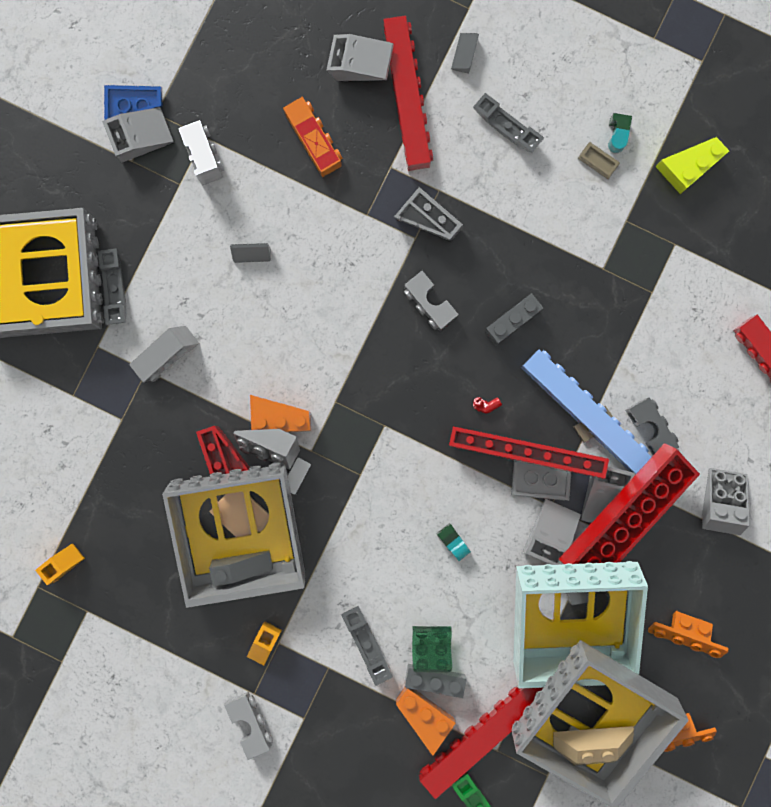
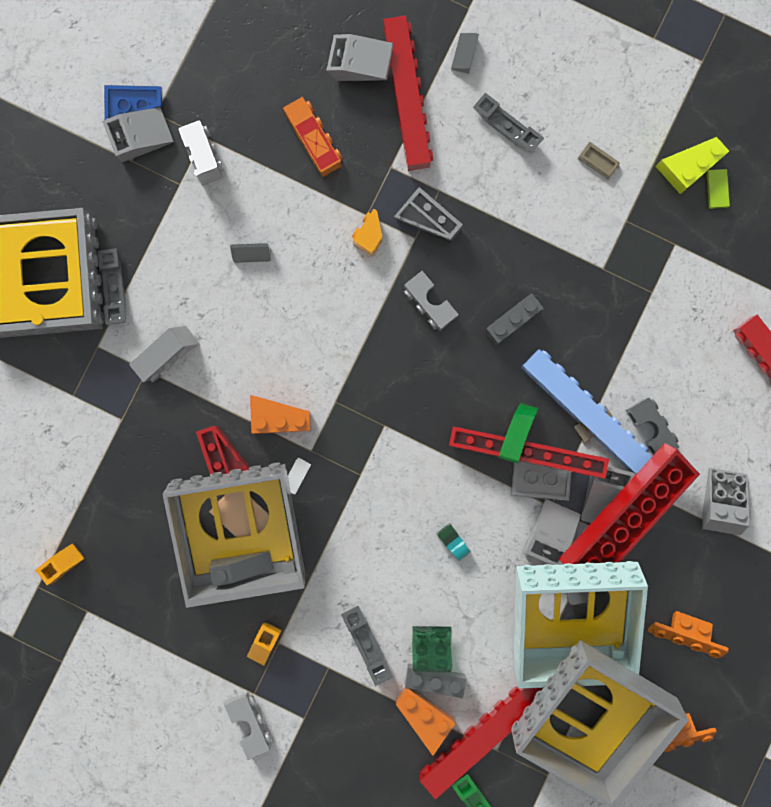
(269, 445): light grey slope -> none
(369, 235): none -> light orange slope
(486, 407): red arm -> none
(518, 433): none -> green slope
(593, 745): tan wedge -> none
(620, 132): leg -> none
(717, 189): none -> lime tile

